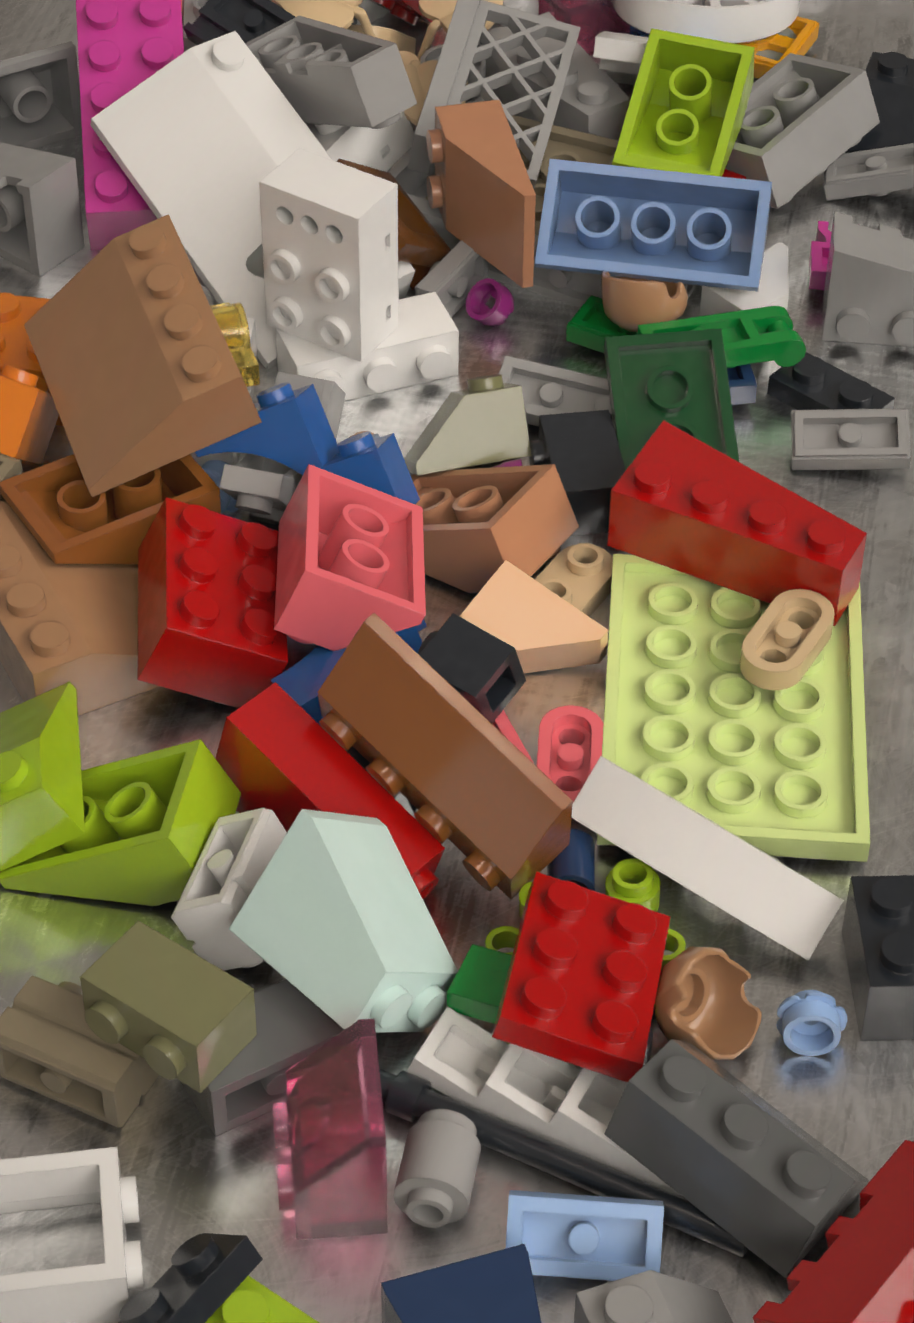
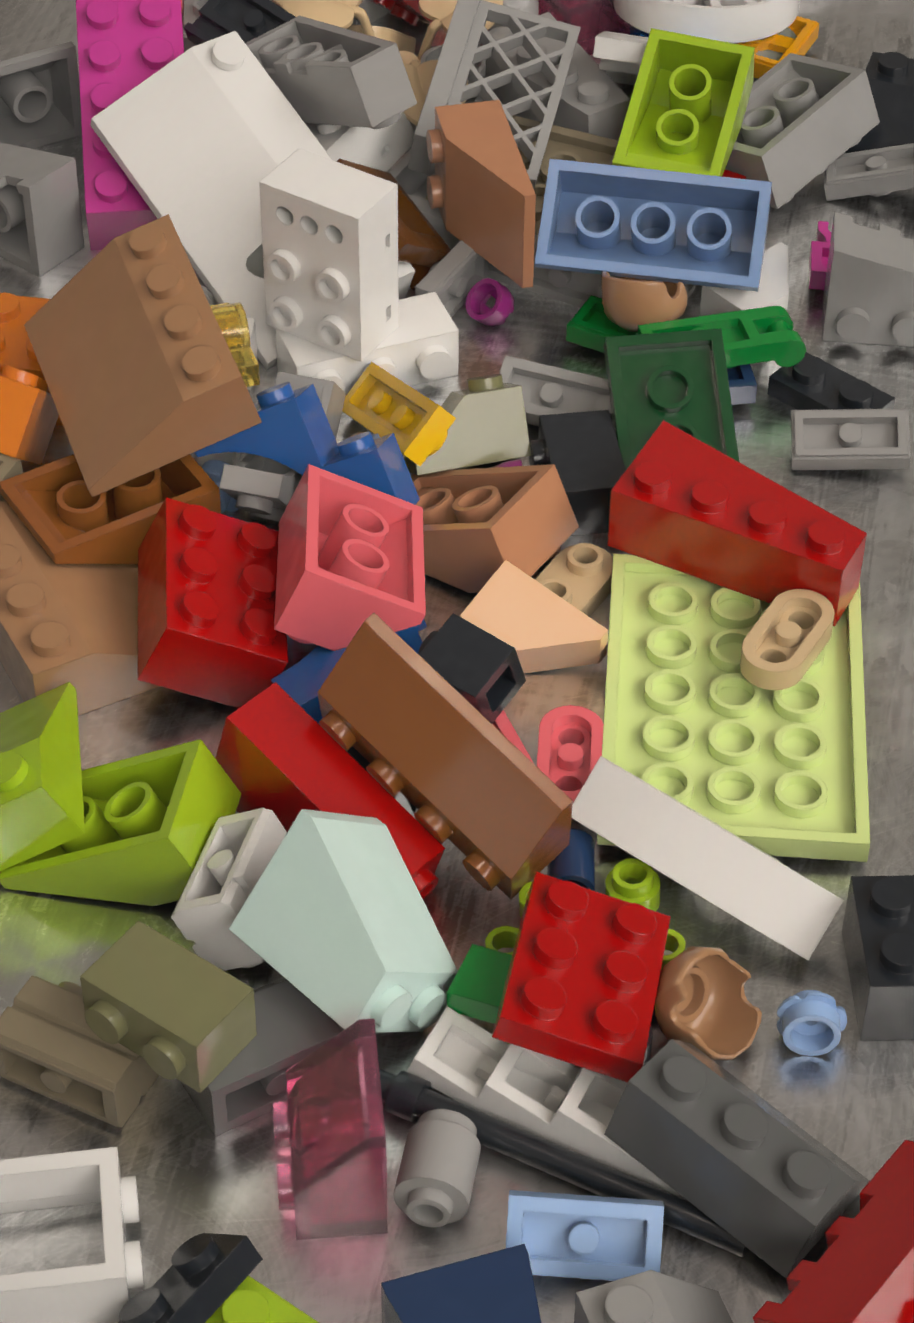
(391, 406): none -> yellow plate

